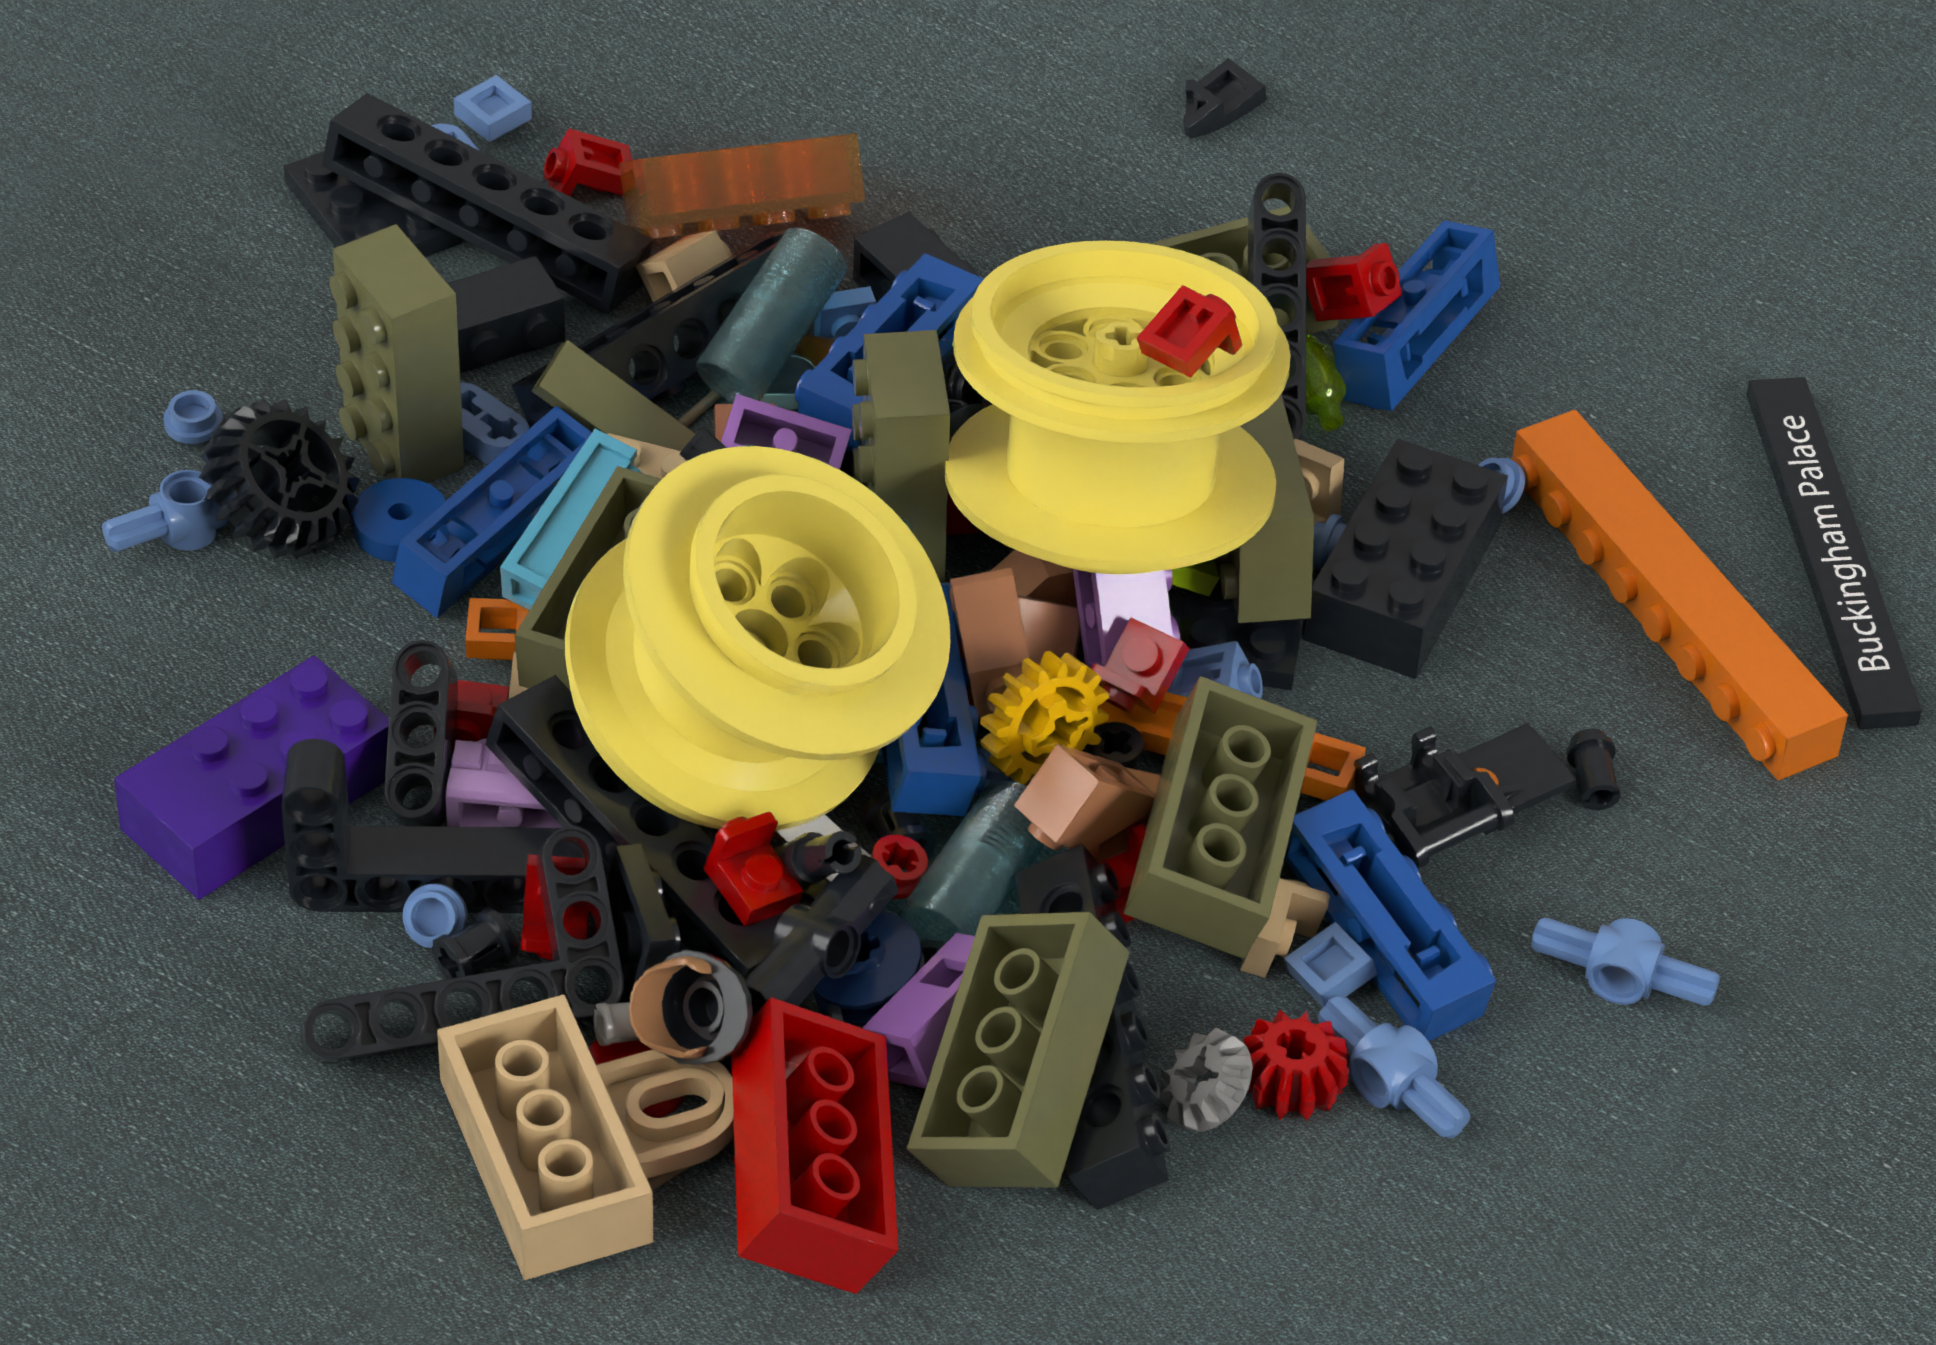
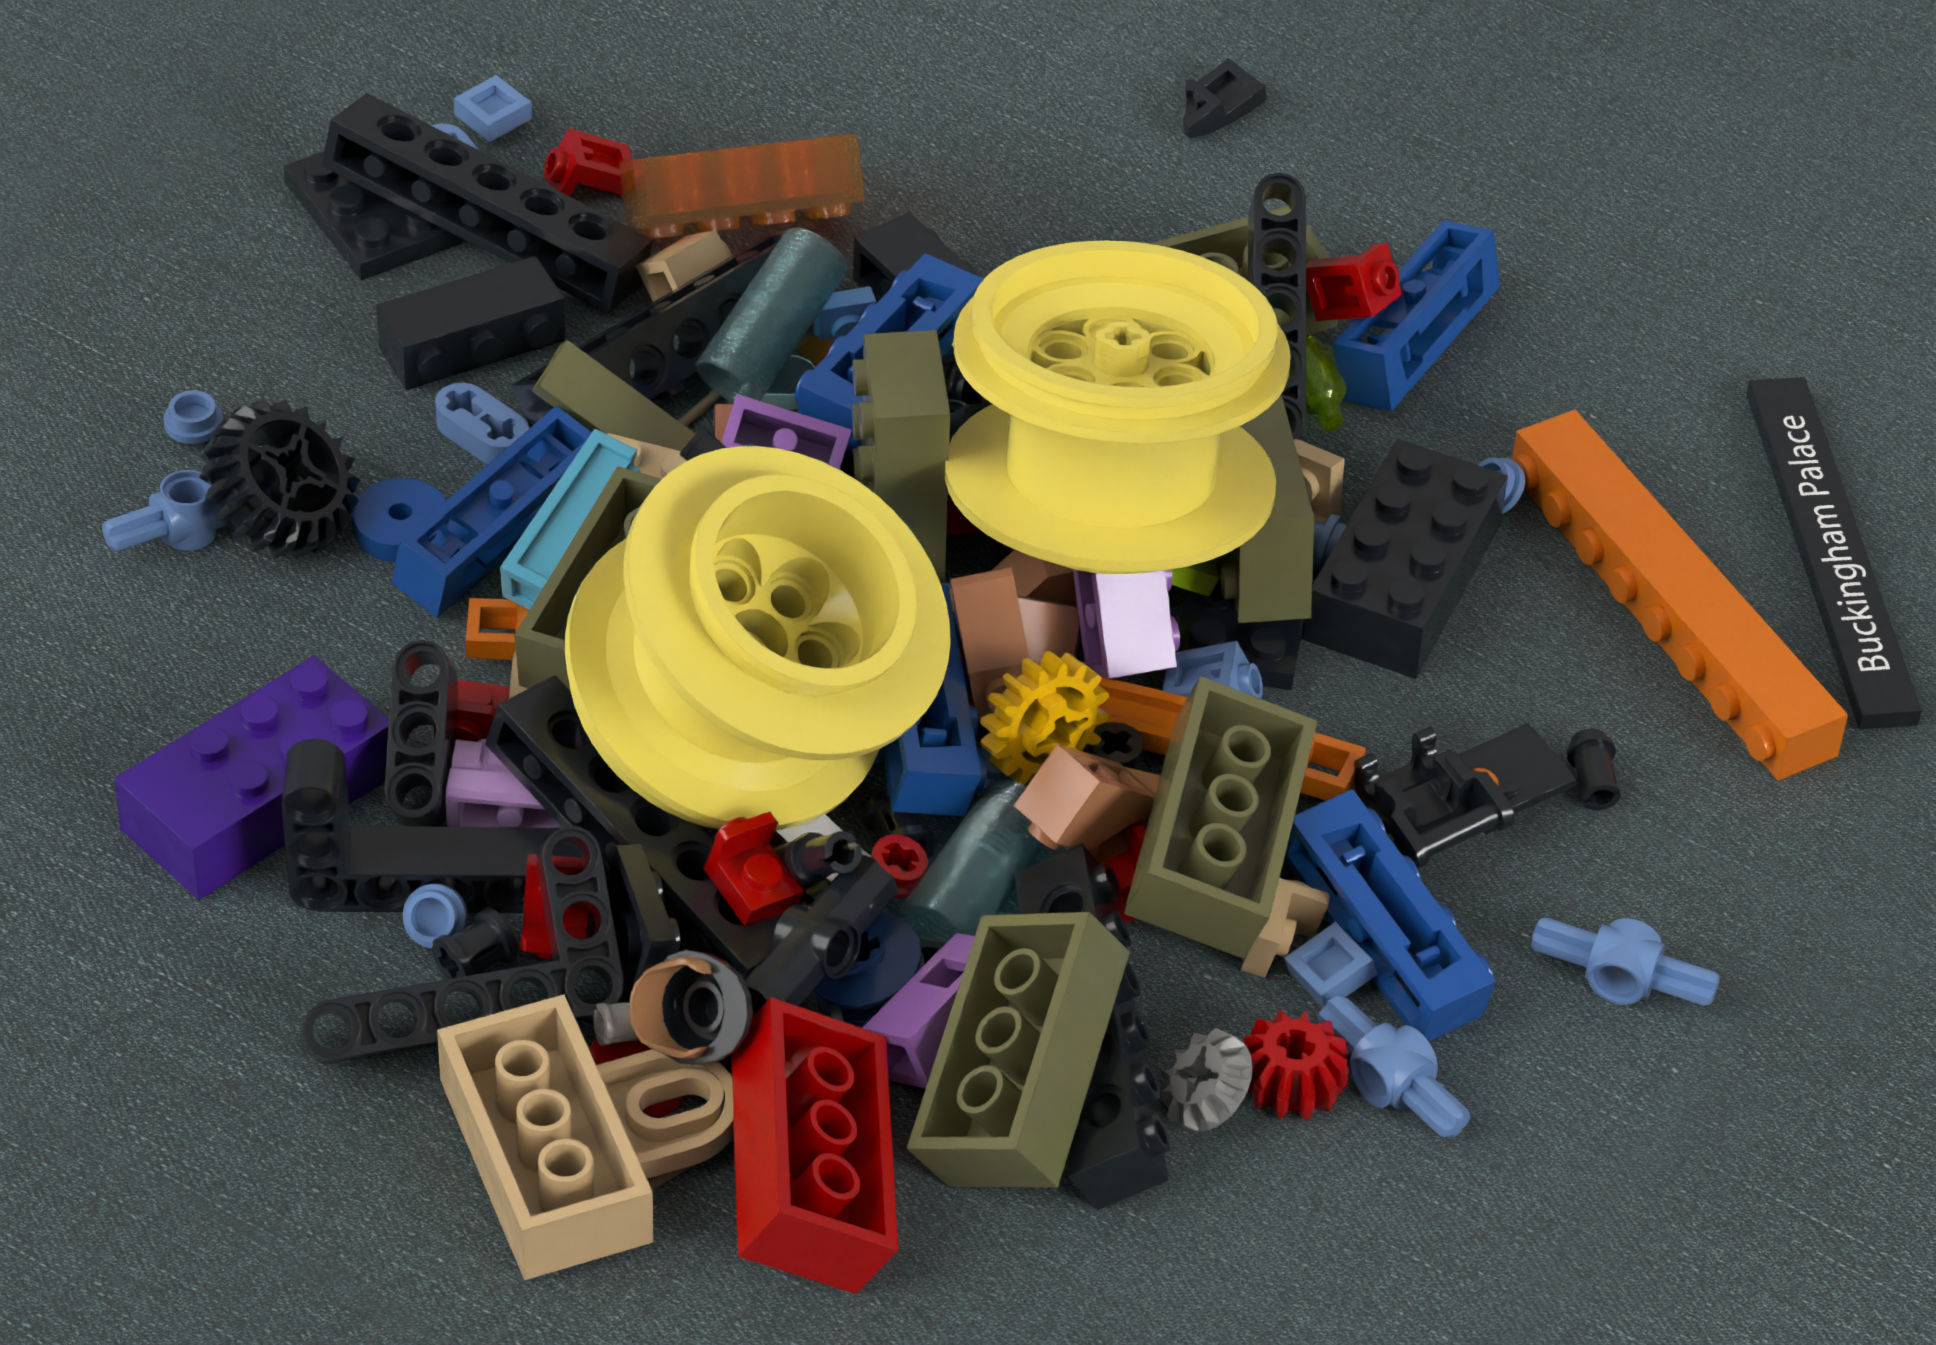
(398, 357): olive brick -> none
(1141, 667): bracket -> none
(1190, 331): red bracket -> none

